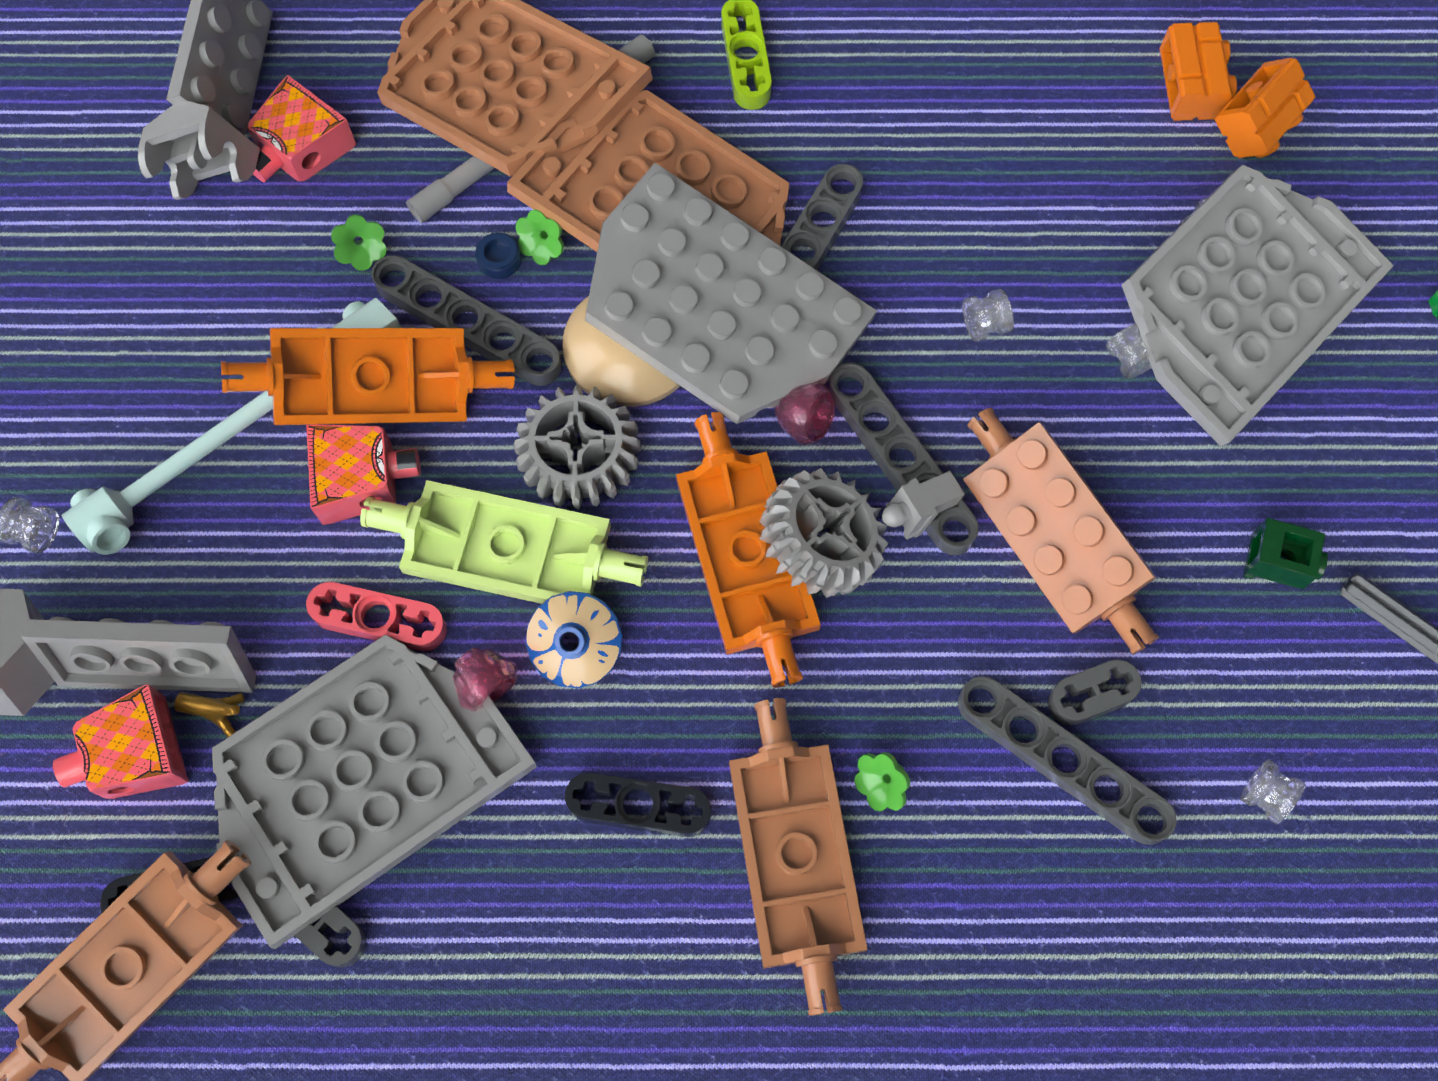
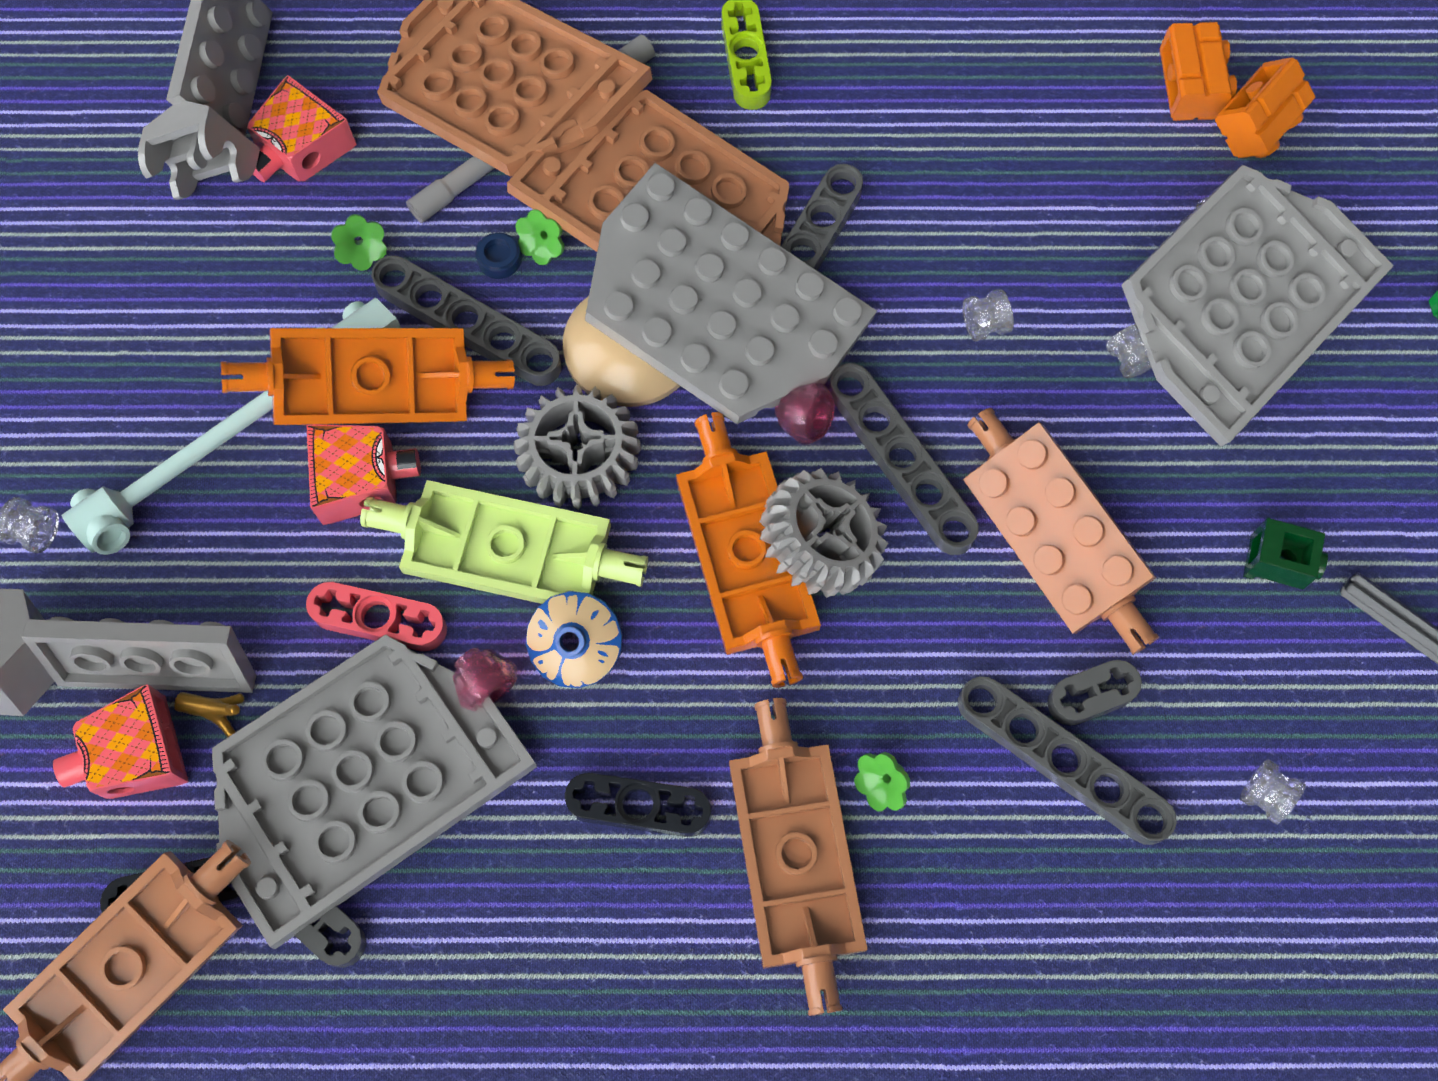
(920, 503): light grey piece -> none

